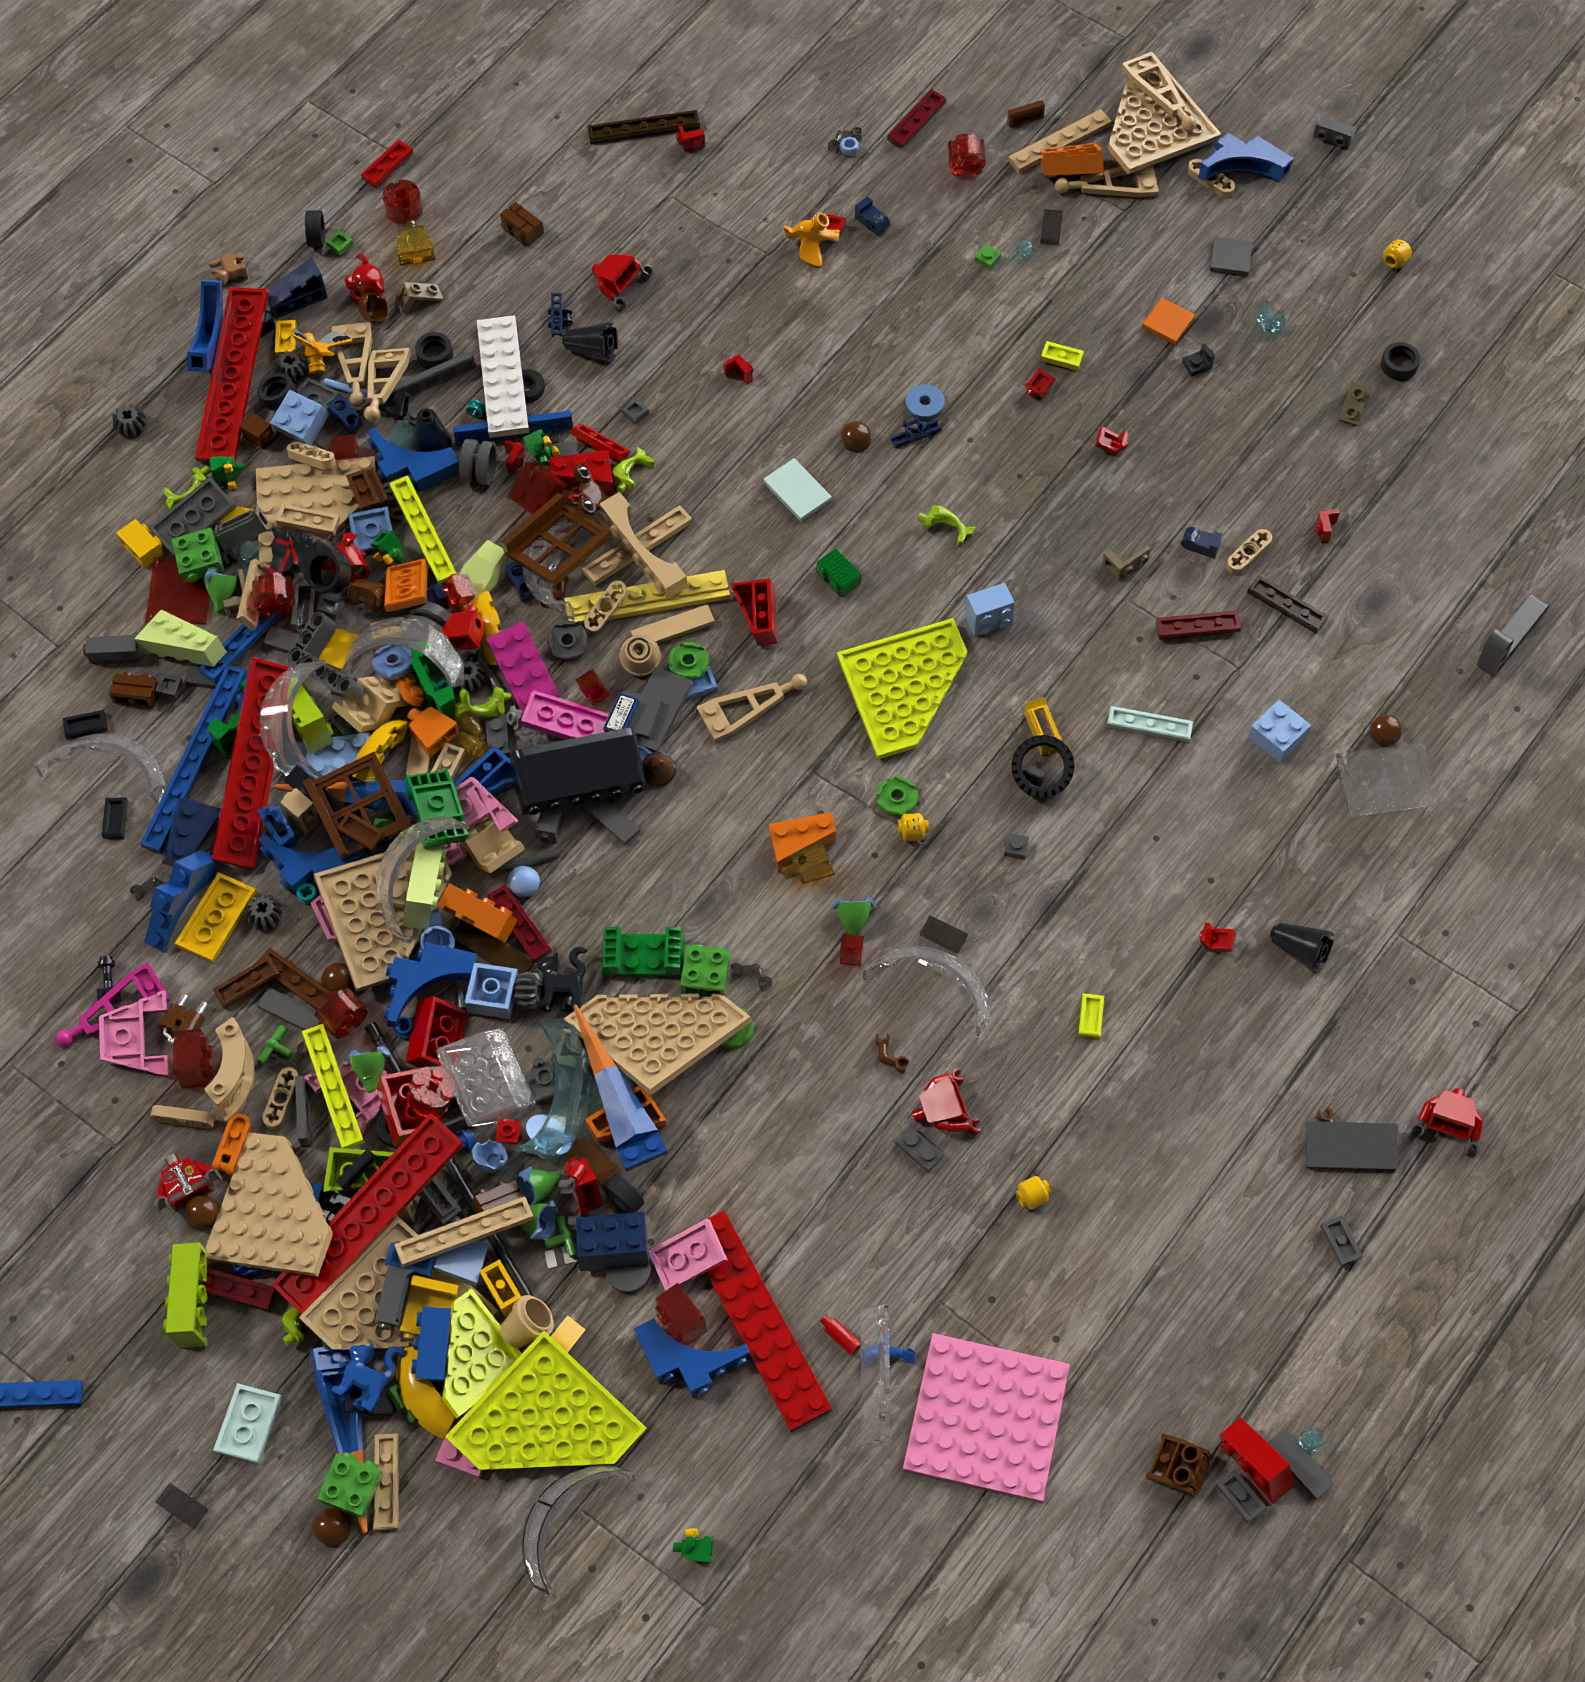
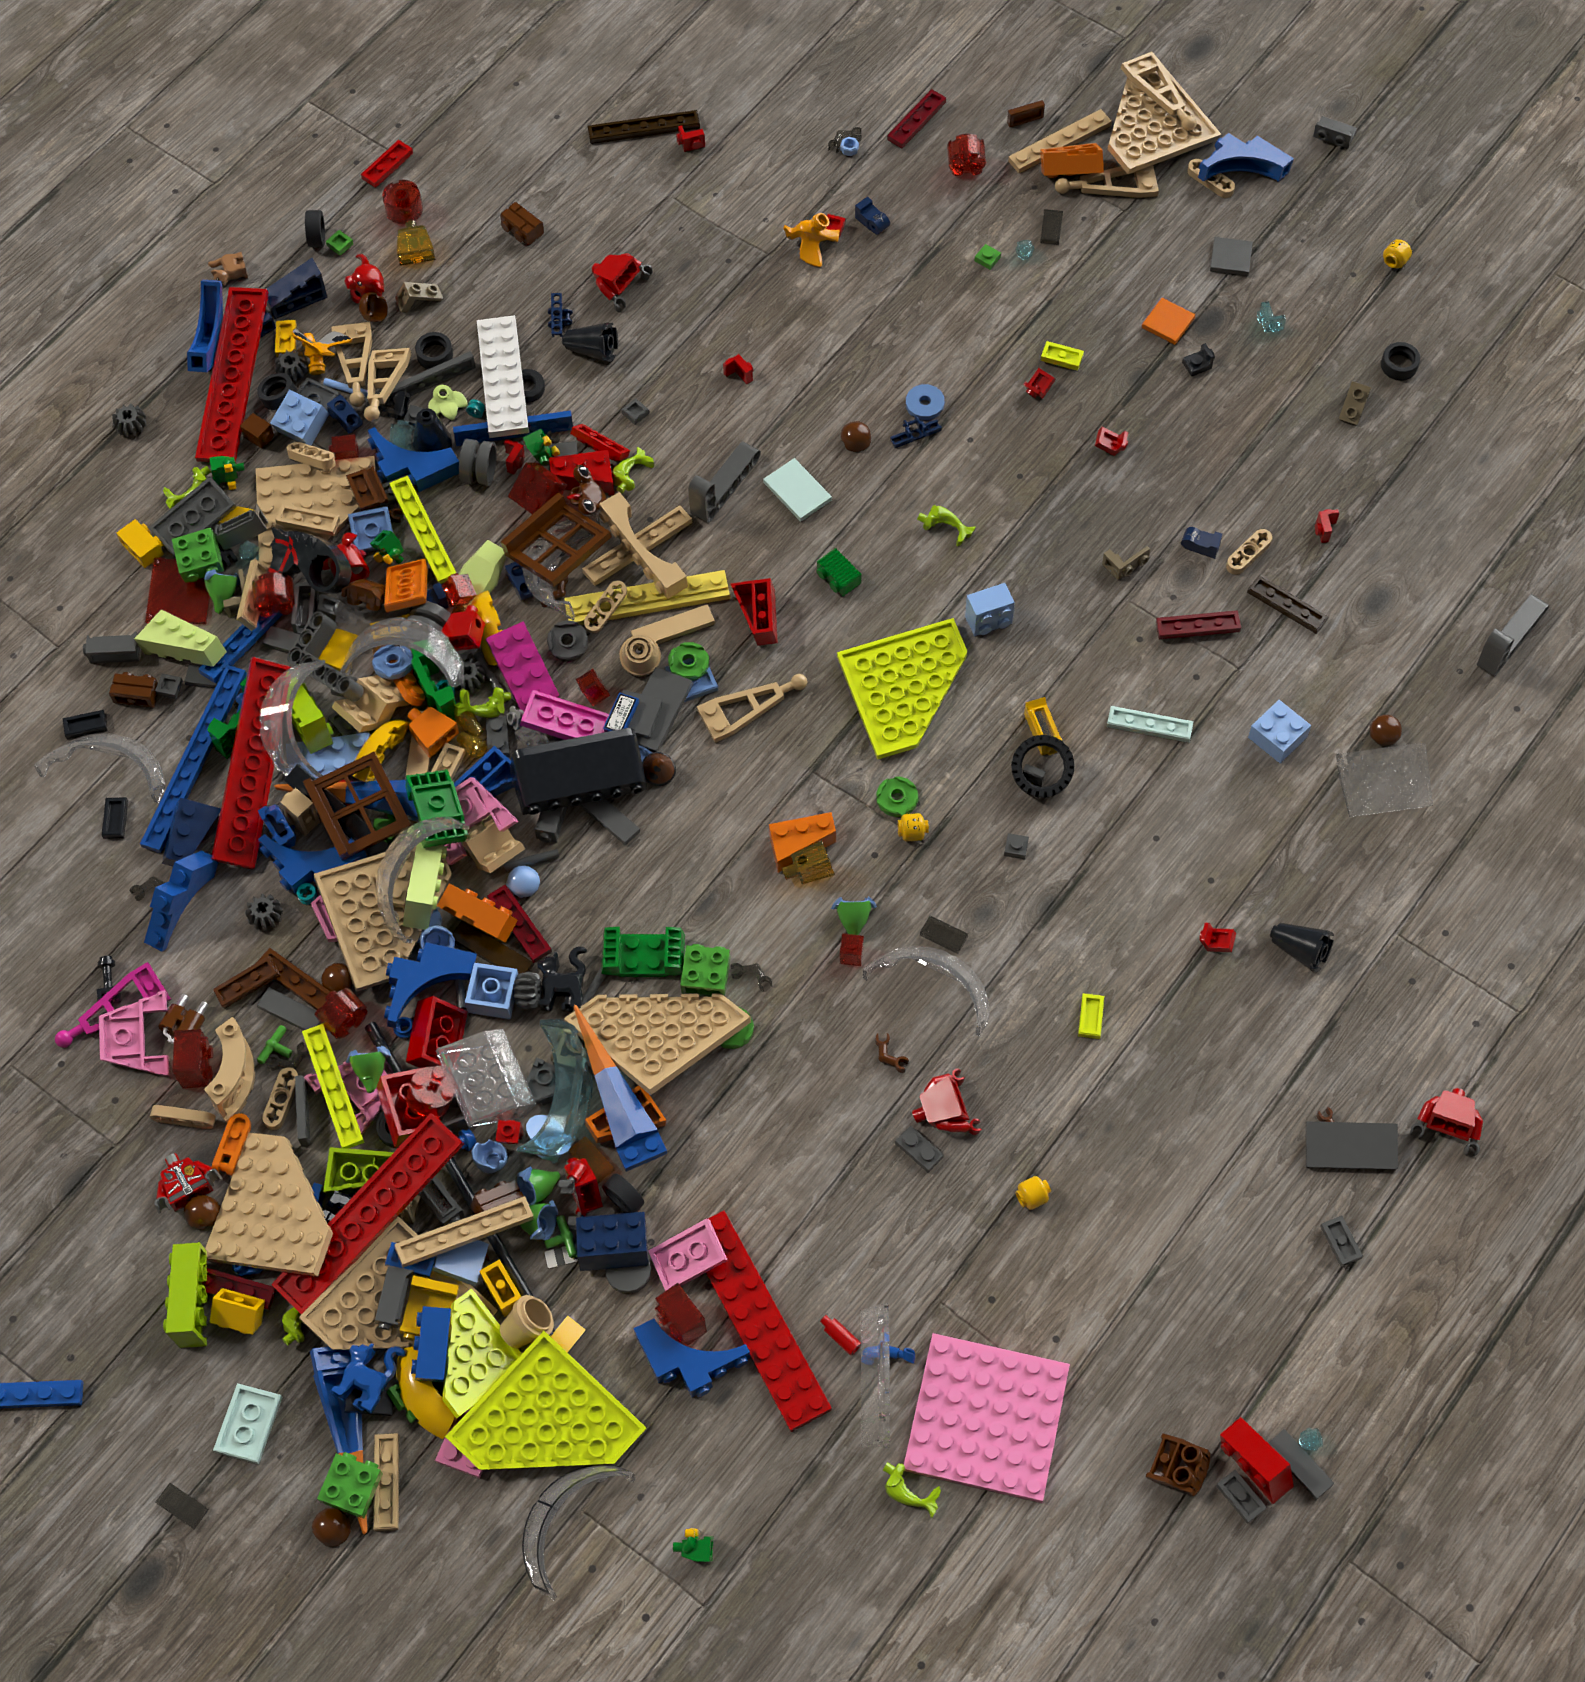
(215, 917): yellow plate -> none
(237, 1311): none -> yellow brick
(356, 1170): black tile -> none
(360, 831): reddish brown tile -> none
(447, 404): none -> yellowish green plate
(709, 497): none -> dark grey beam
(897, 1490): none -> lime animal

